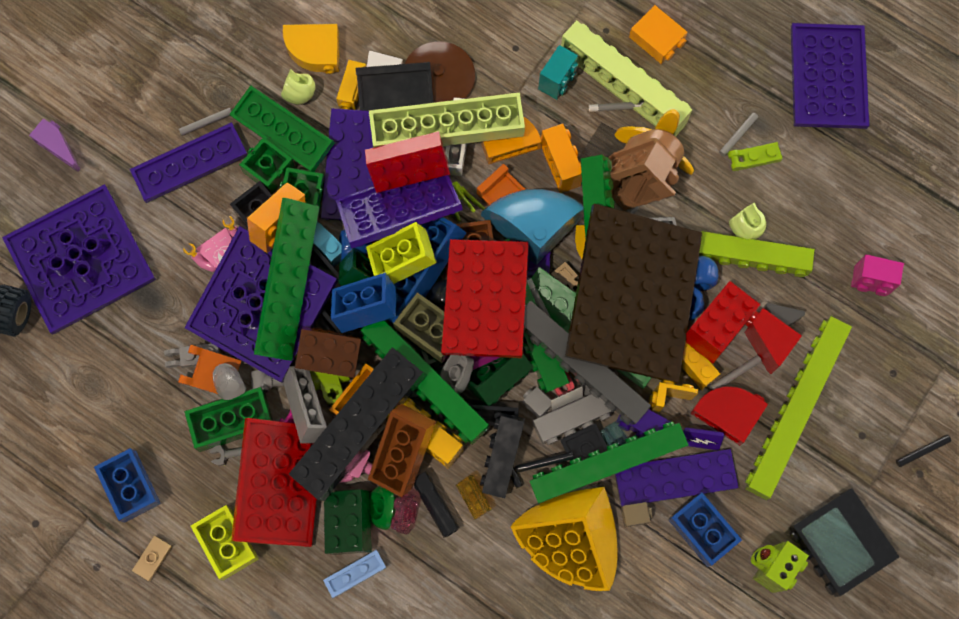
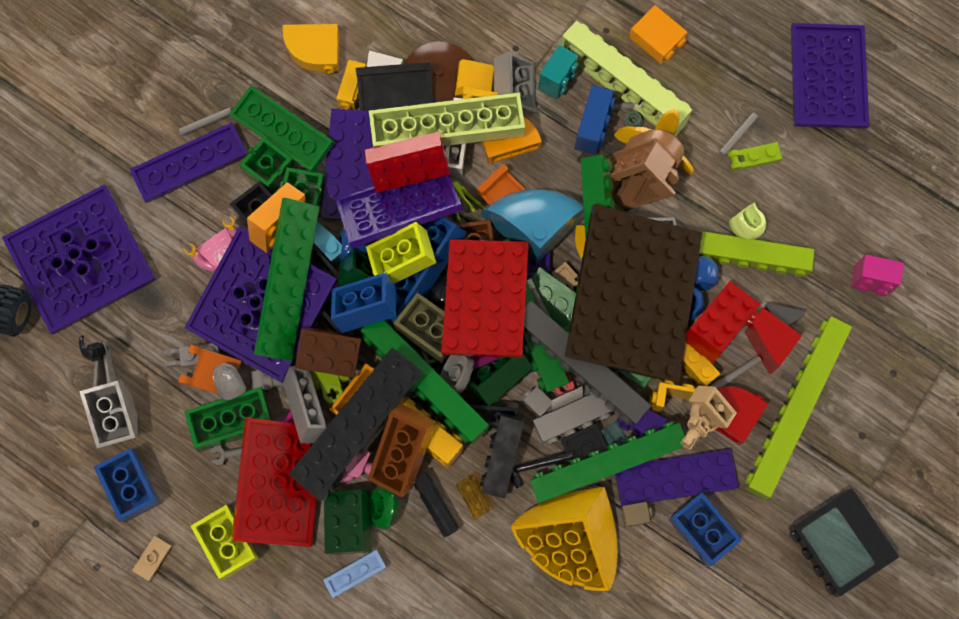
(51, 139): medium lavender slope -> none
(108, 404): none -> light grey slope
(298, 88): yellowish green piece -> none
(405, 513): clear pink plate -> none
(474, 79): none -> yellow bracket
(516, 75): none -> light grey slope
(561, 157): light orange brick -> none
(595, 120): none -> blue brick
(633, 115): none -> sand green plate
(703, 438): dark purple slope -> none
(707, 414): none -> tan brick
(778, 566): lime piece -> none
(923, 451): black bar -> none

